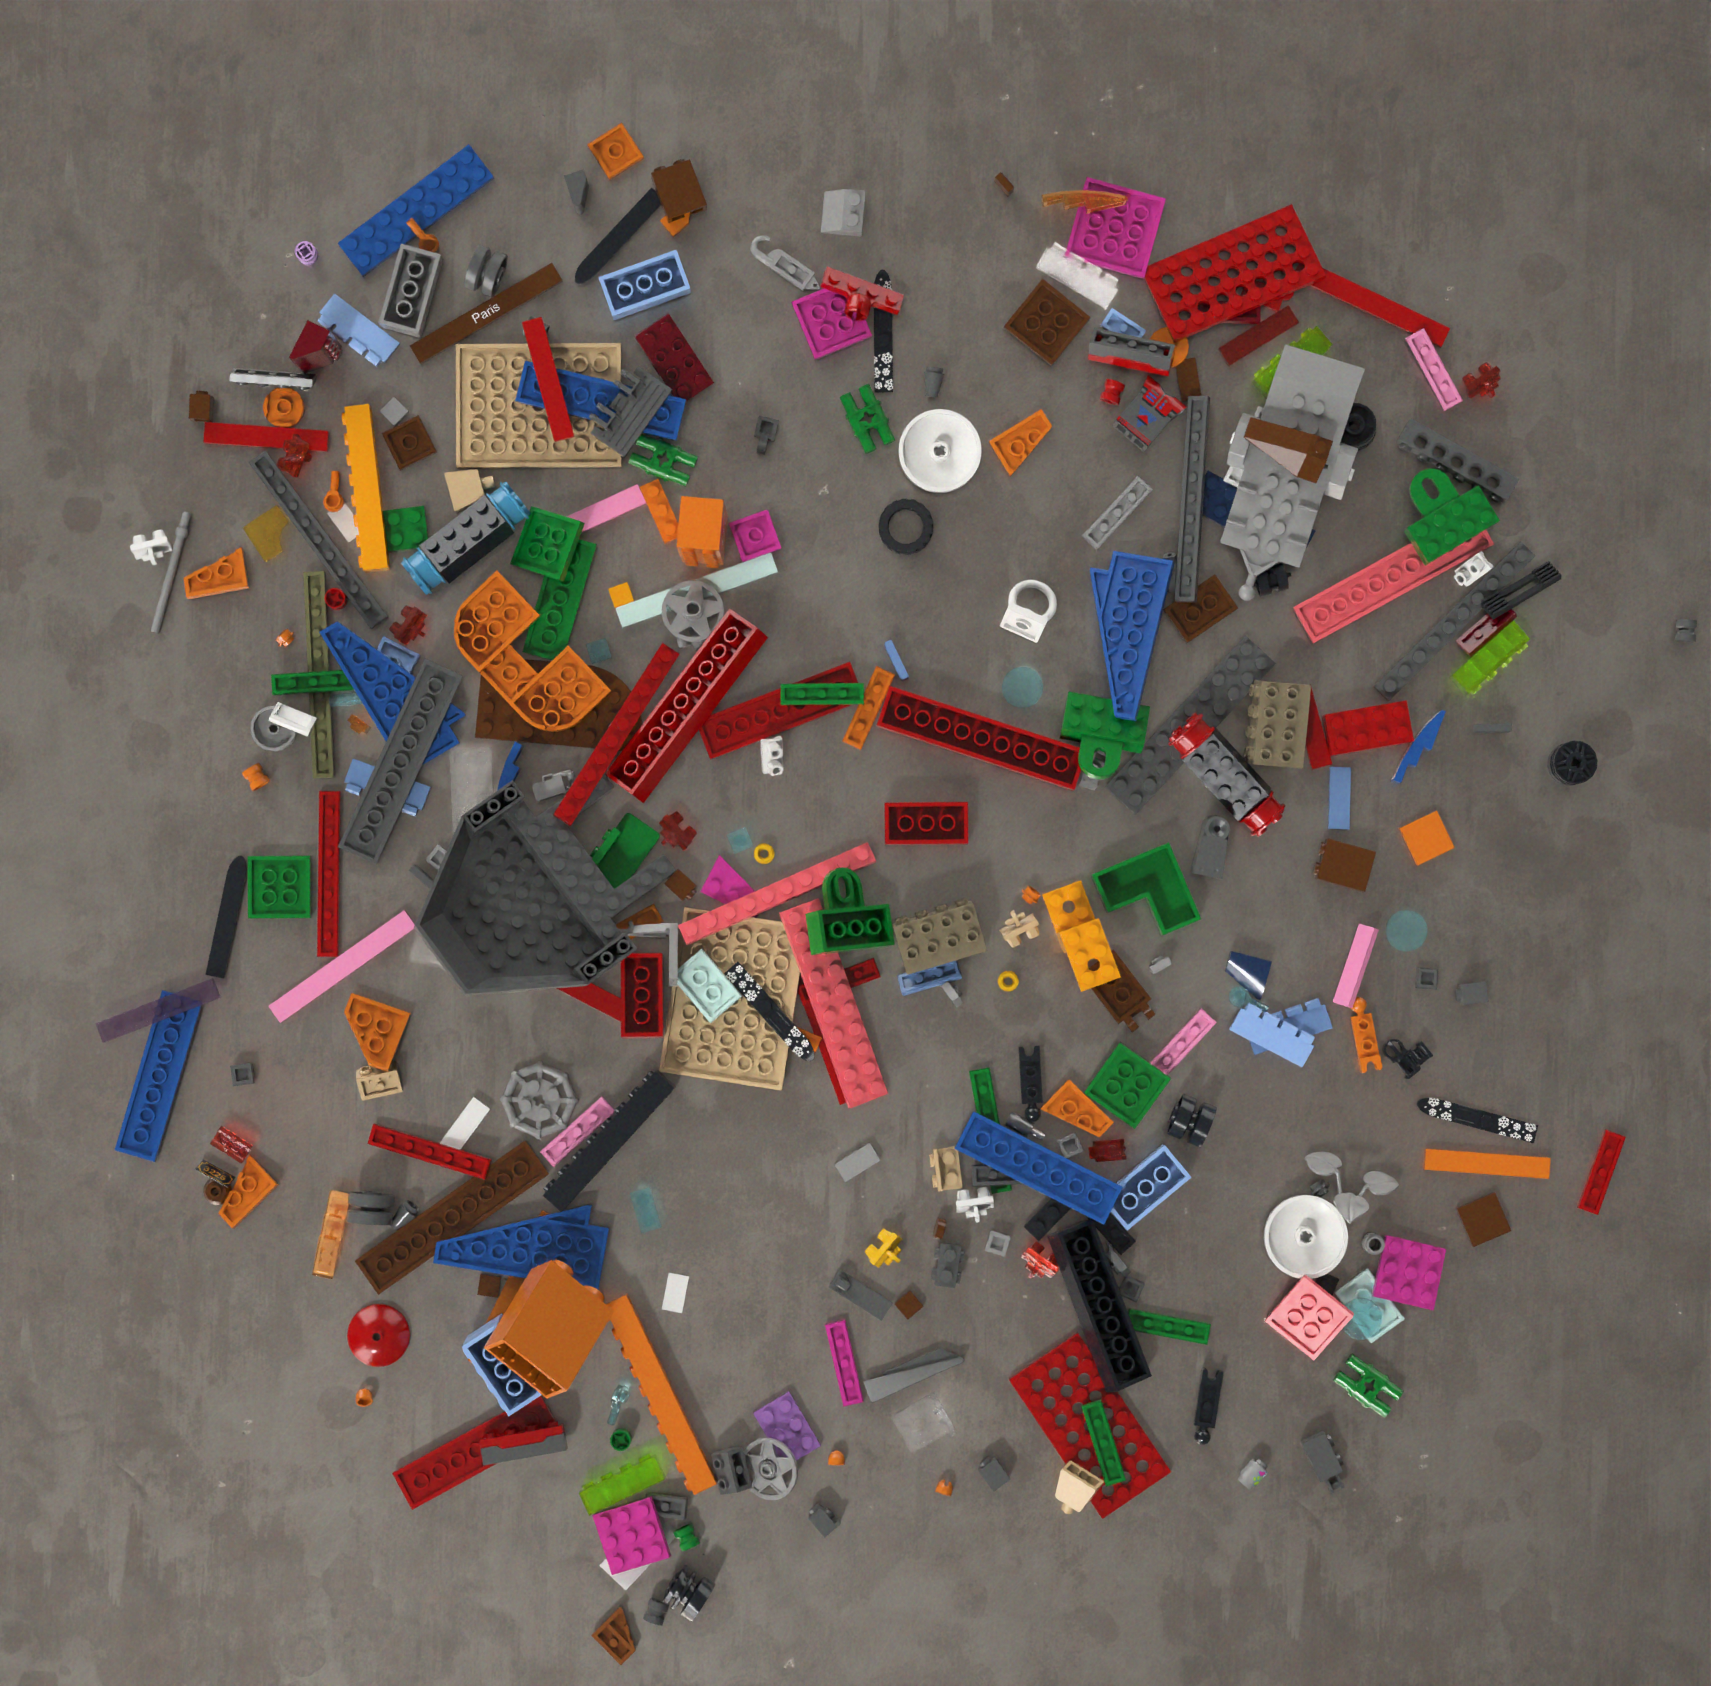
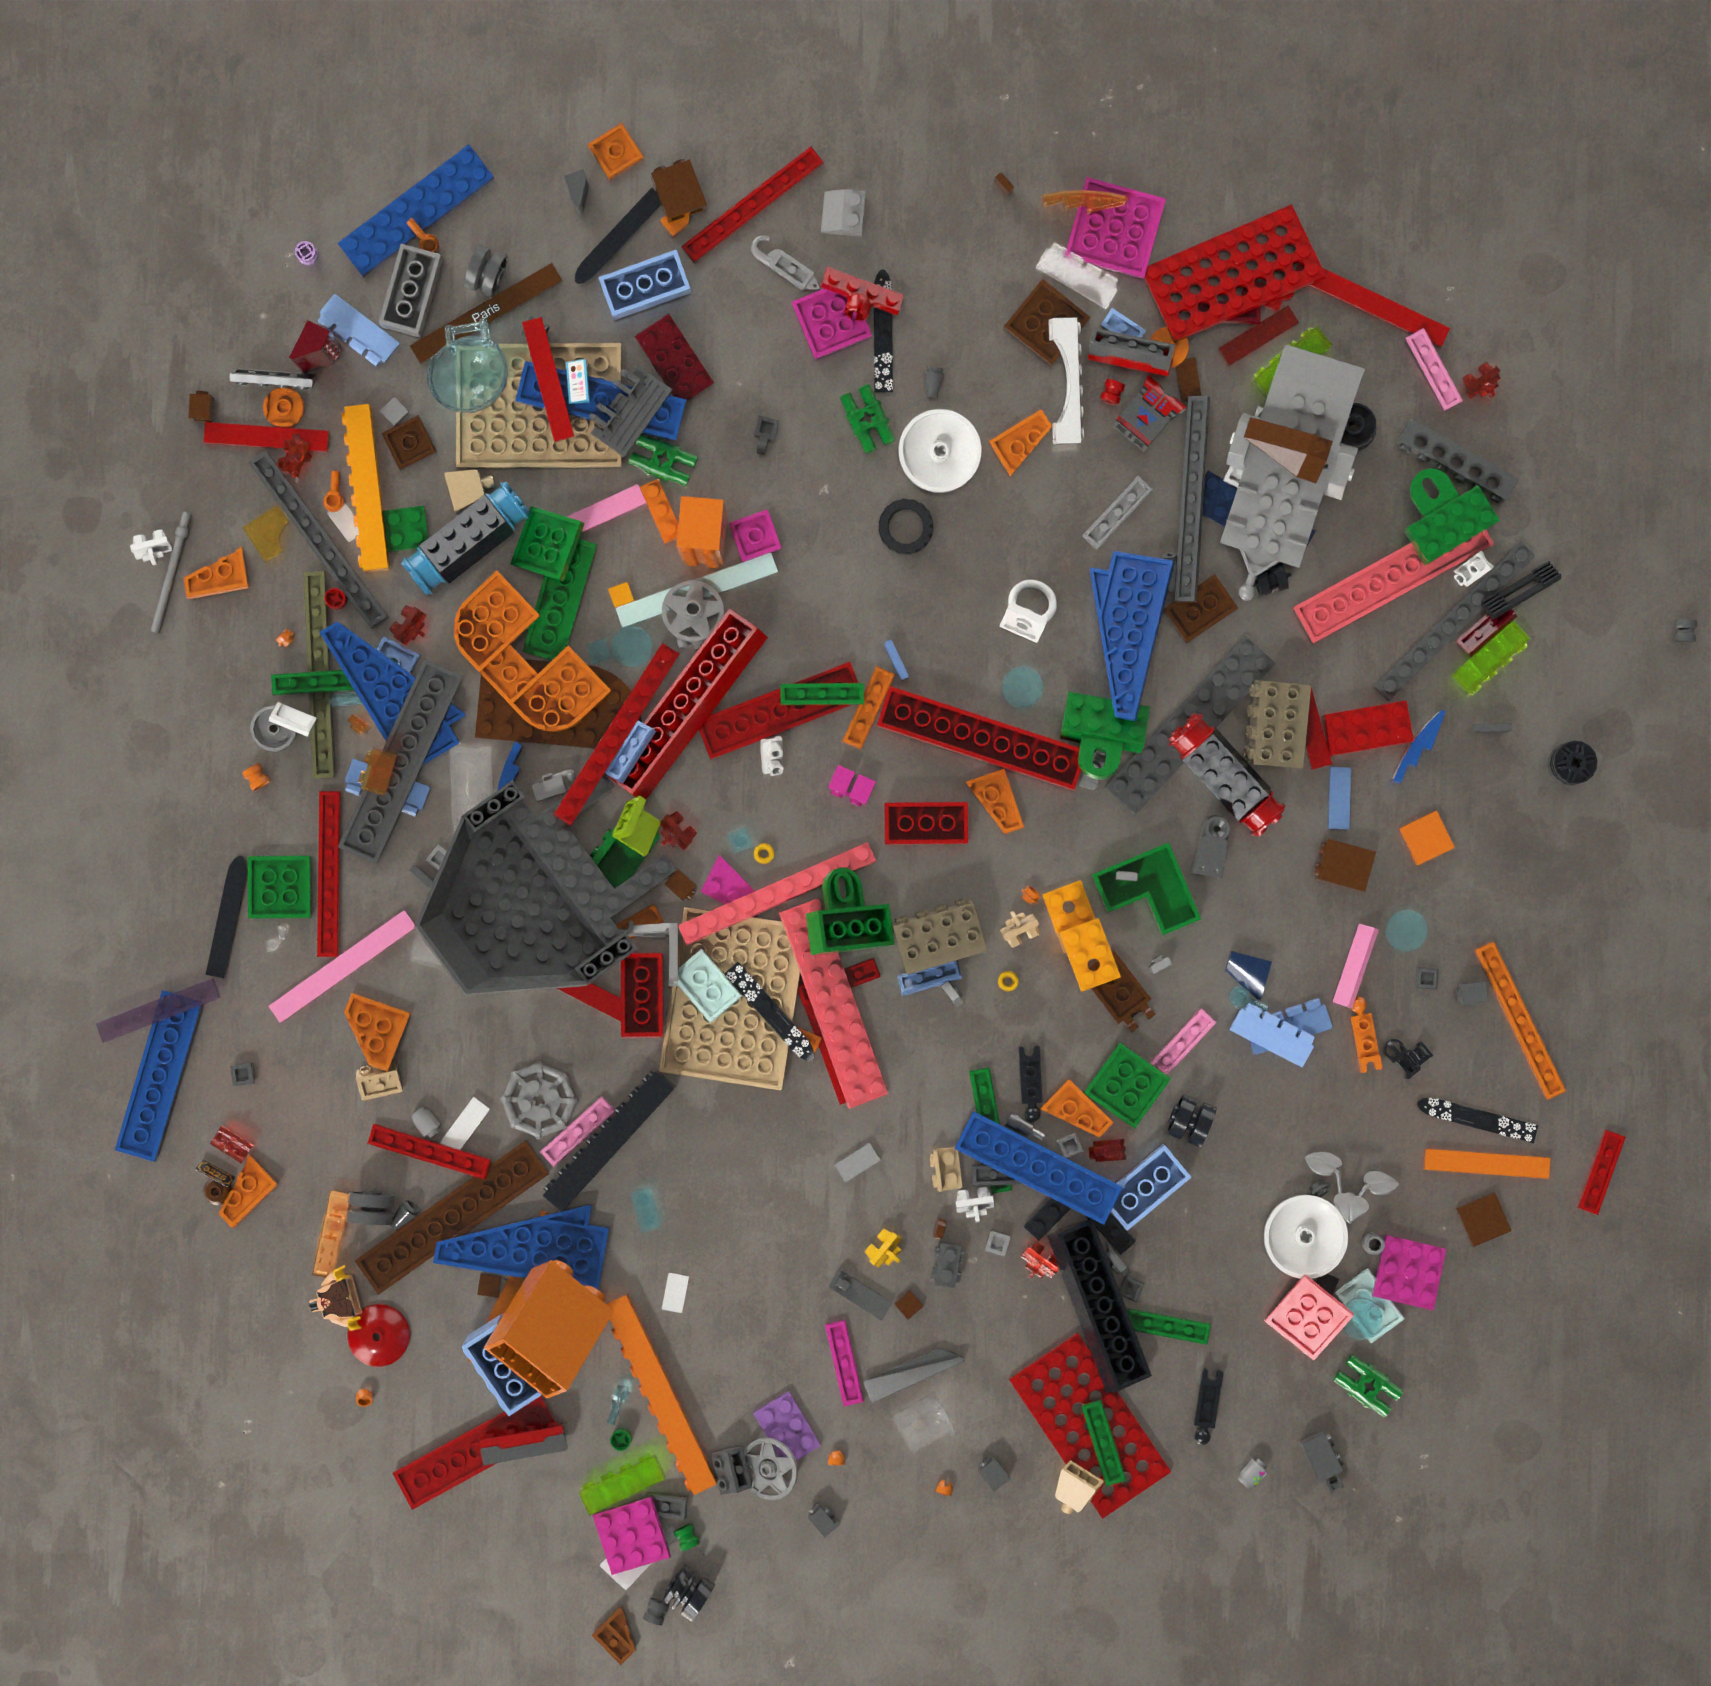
(272, 945): none -> clear piece
(338, 1300): none -> torso
(378, 770): none -> clear orange brick
(426, 1122): none -> light grey brick
(468, 371): none -> clear light blue windscreen
(577, 381): none -> slope
(630, 752): none -> medium blue tile
(631, 646): none -> clear light blue tile
(636, 826): none -> lime bracket
(752, 204): none -> red tile
(861, 790): none -> dark pink piece
(998, 800): none -> orange wing
(1065, 335): none -> white arch
(1126, 876): none -> light grey tile
(1520, 1020): none -> orange tile

